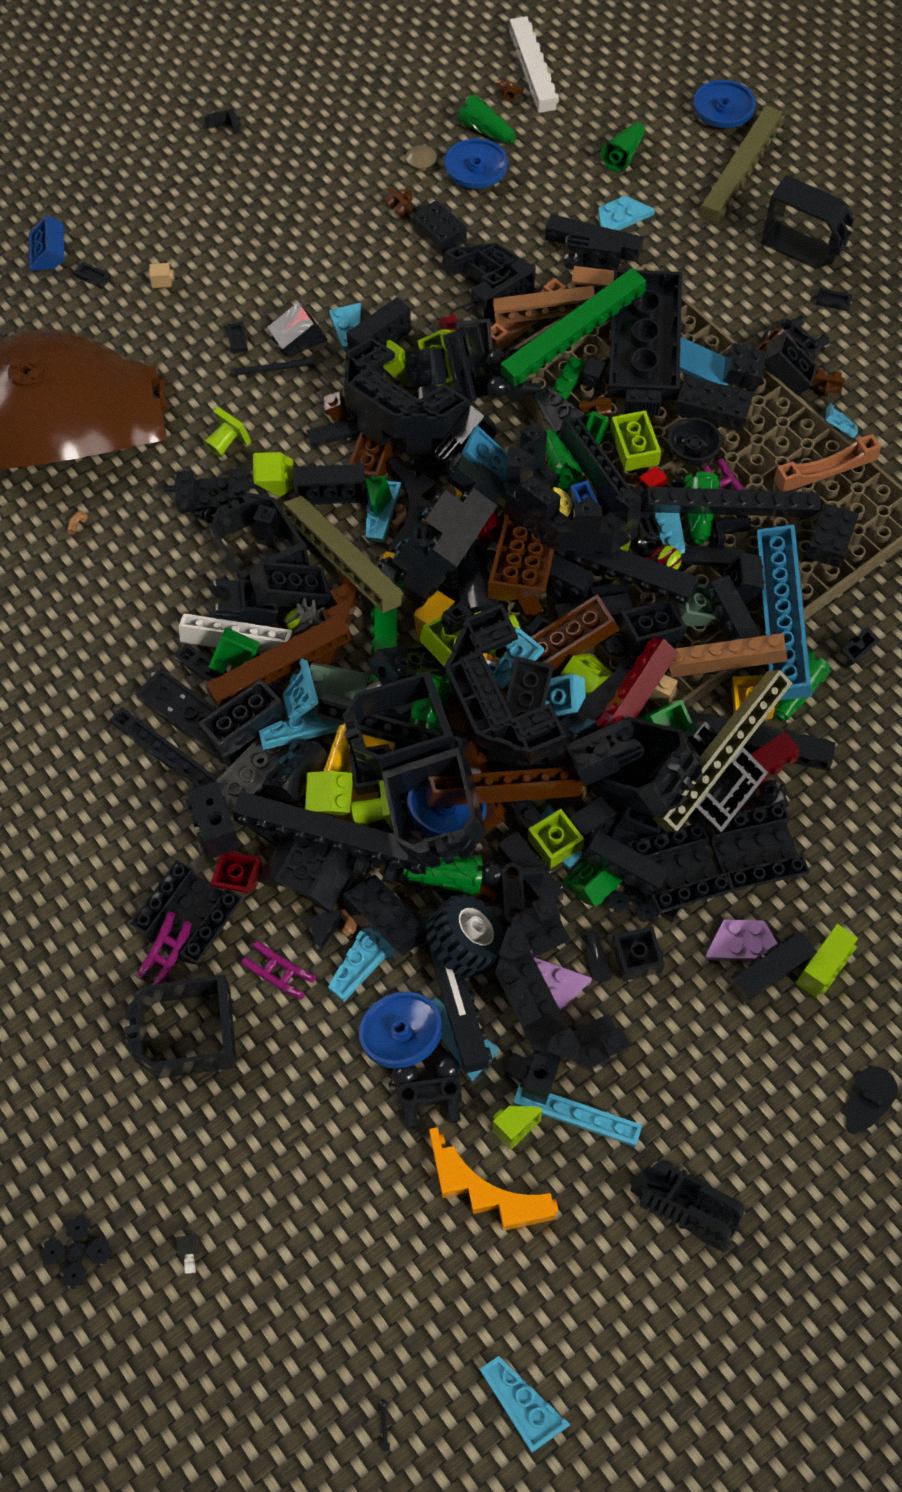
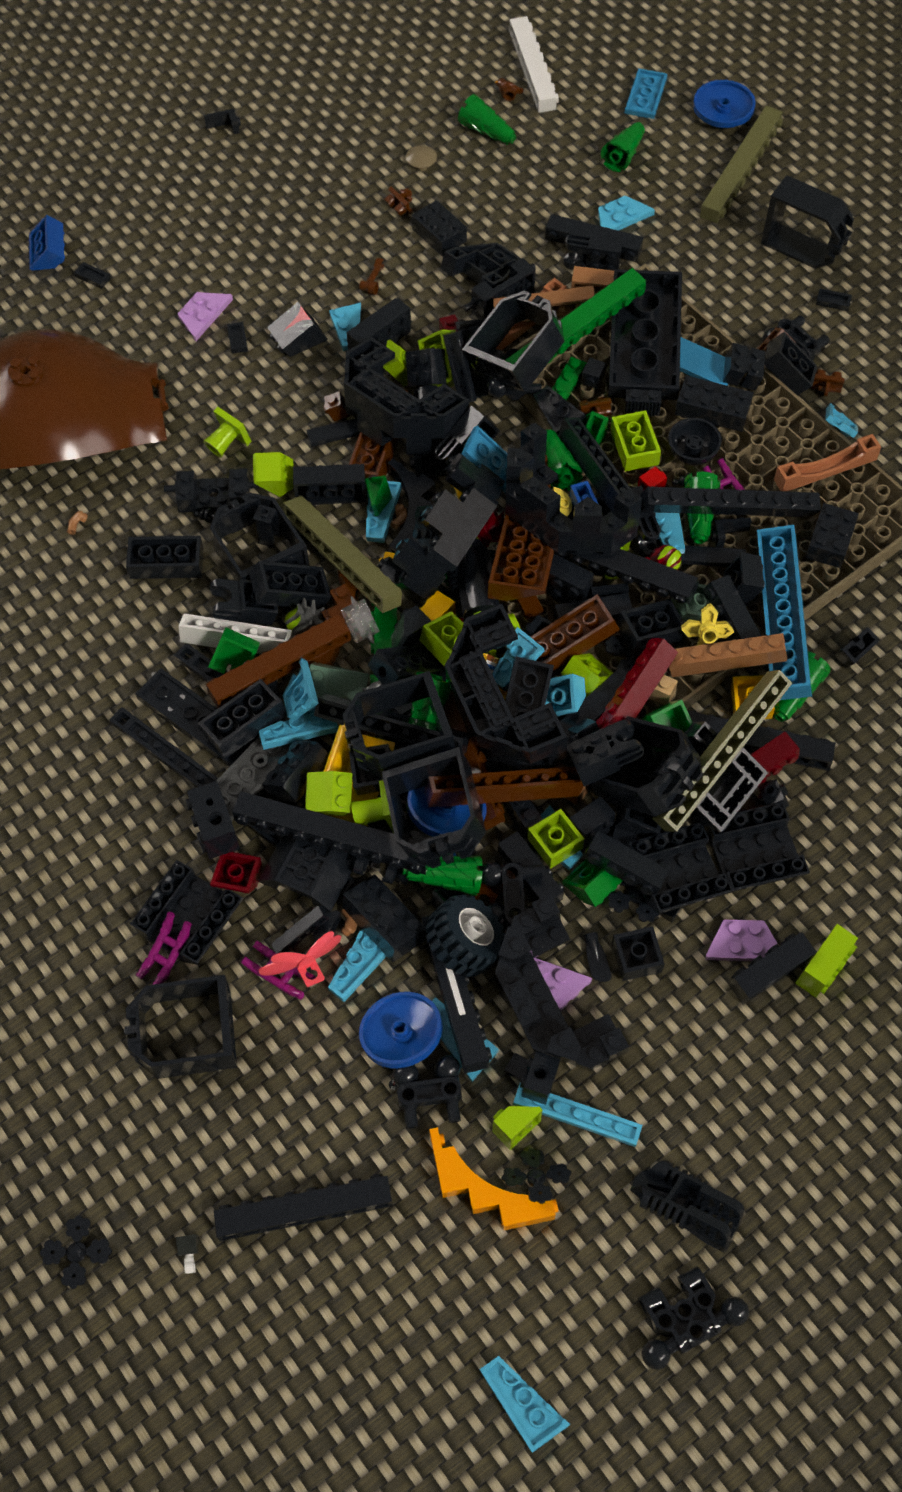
(161, 275): tan brick -> none
(164, 557): none -> black brick
(203, 311): none -> lavender wing
(272, 367): black bar -> none
(289, 960): none -> coral piece
(300, 930): none -> black piece
(302, 1208): none -> black brick
(360, 620): none -> clear brick
(370, 285): none -> reddish brown brick
(385, 1446): black hinge -> none
(409, 627): none -> black slope
(454, 617): black window -> none
(476, 163): blue dish -> none
(495, 328): none -> black container
(536, 1177): none -> black plant
(646, 93): none -> dark azure tile
(657, 1353): none -> black connector
(707, 629): none -> light yellow plant
(870, 1098): black shield -> none

